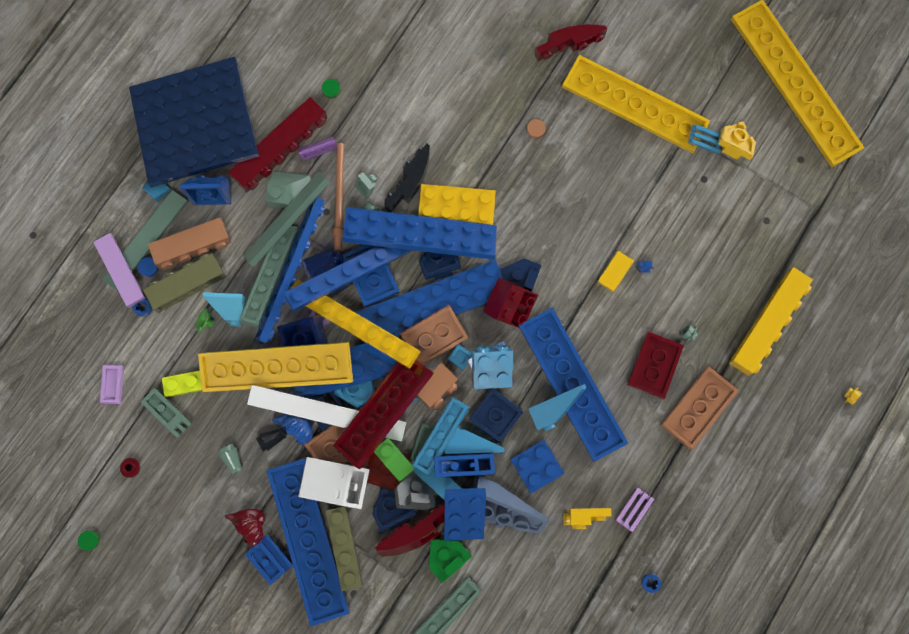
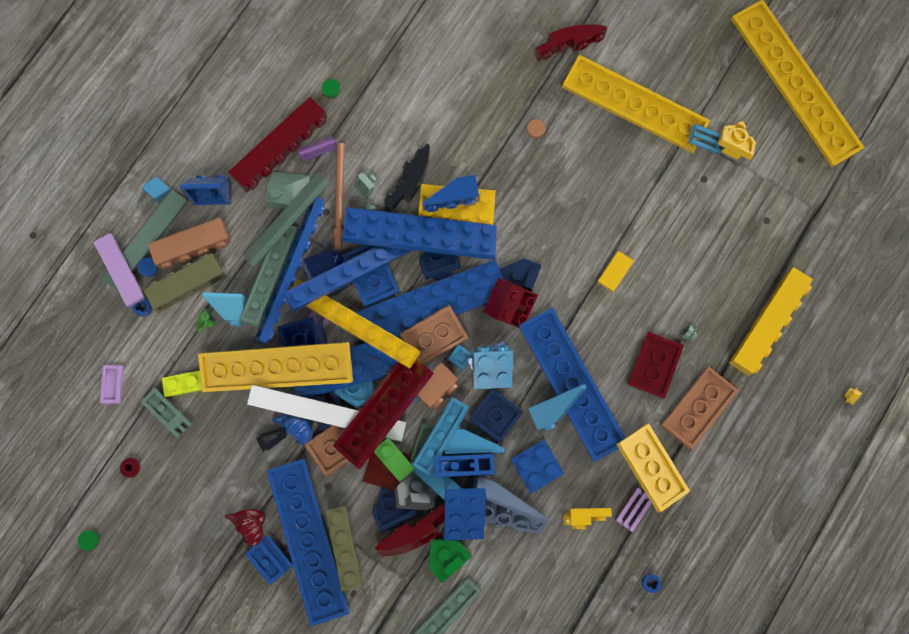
(193, 122): dark blue plate -> none
(230, 457): sand green cone -> none
(333, 483): white slope -> none
(458, 192): none -> blue slope
(644, 266): blue plate -> none
(653, 468): none -> yellow plate

